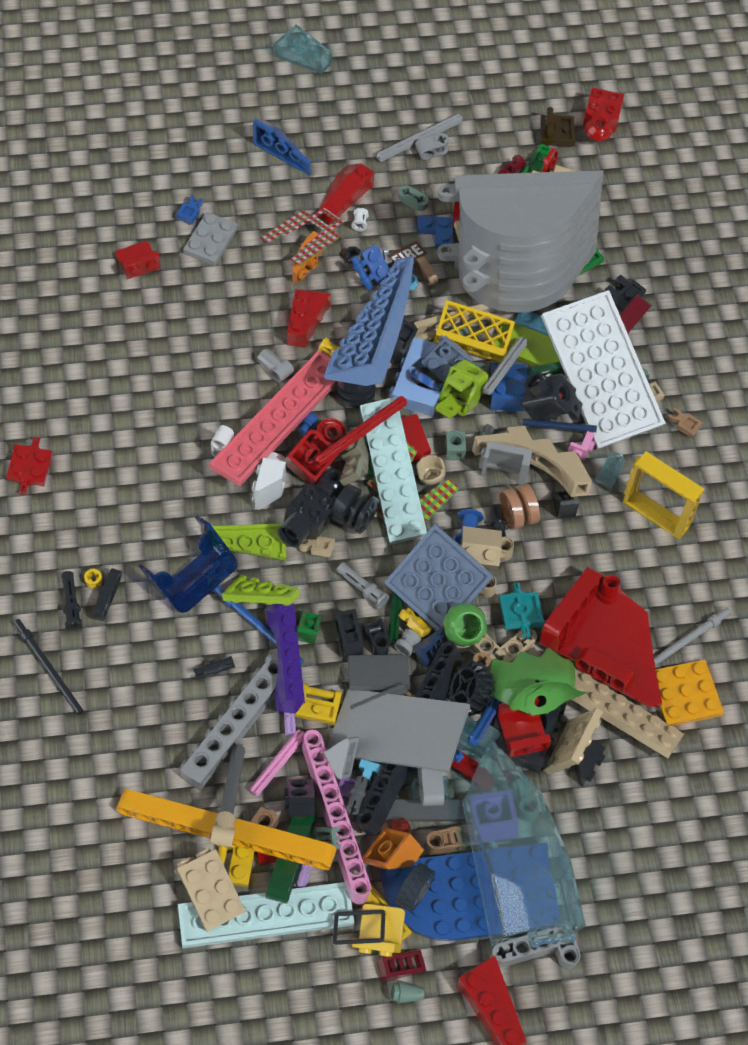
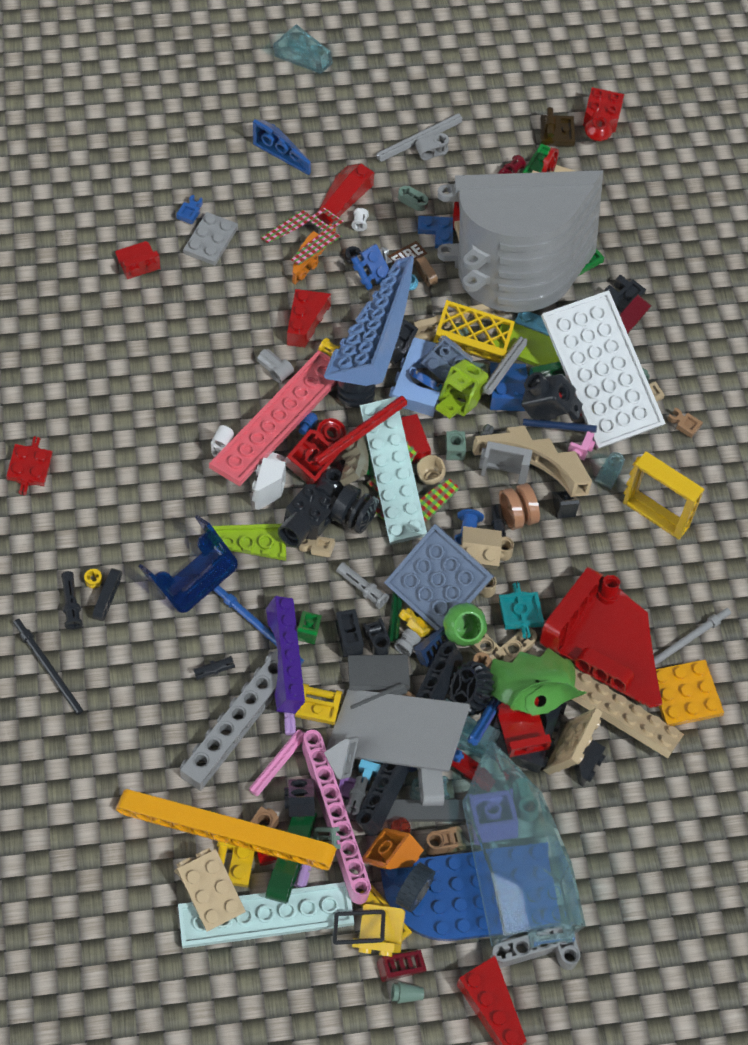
(223, 829): piece -> none
(257, 592): lime wing -> none

